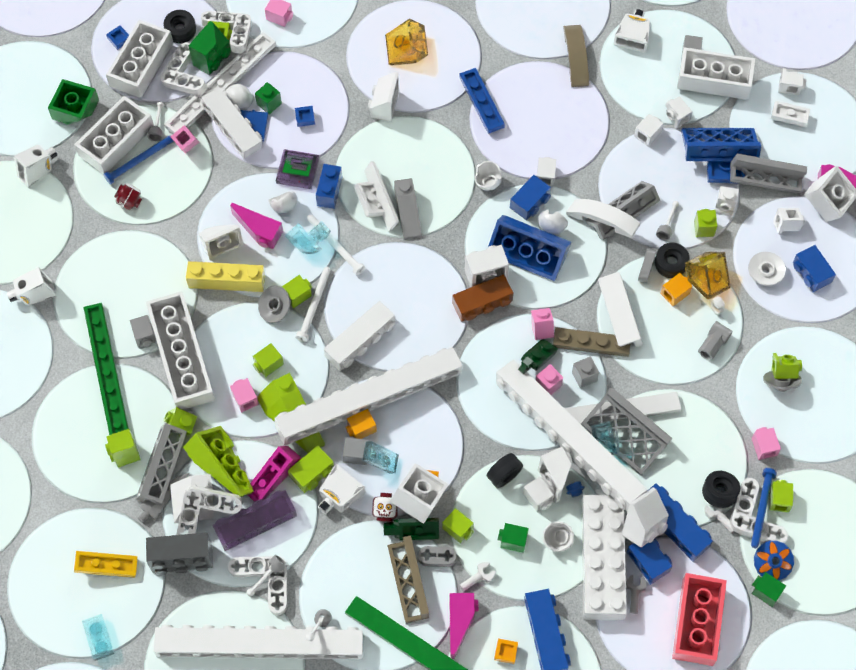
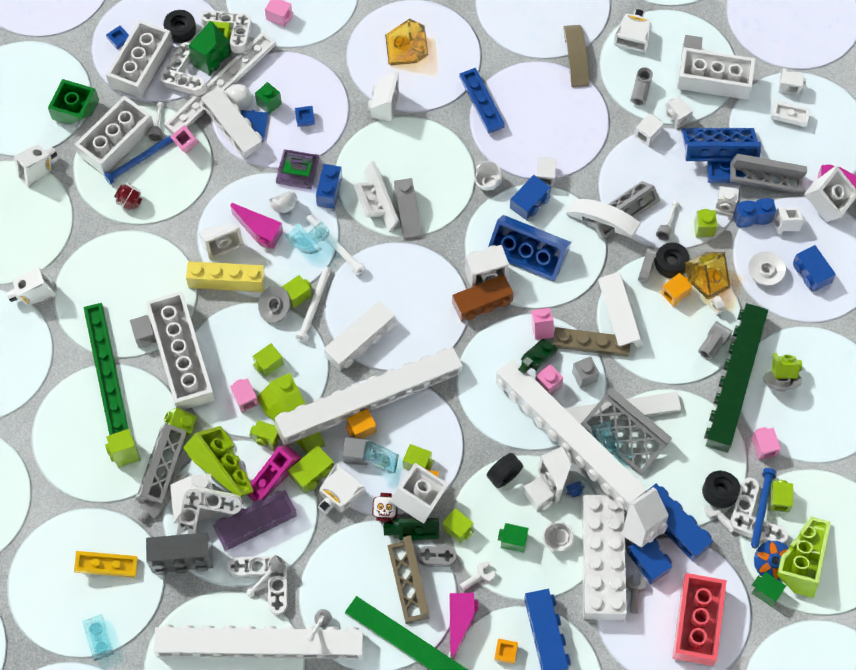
(265, 434): none -> lime brick
(417, 455): none -> lime brick
(552, 223): white hair -> none
(641, 86): none -> light grey piece
(736, 379): none -> dark green brick
(759, 212): none -> blue brick
(803, 561): none -> lime wedge

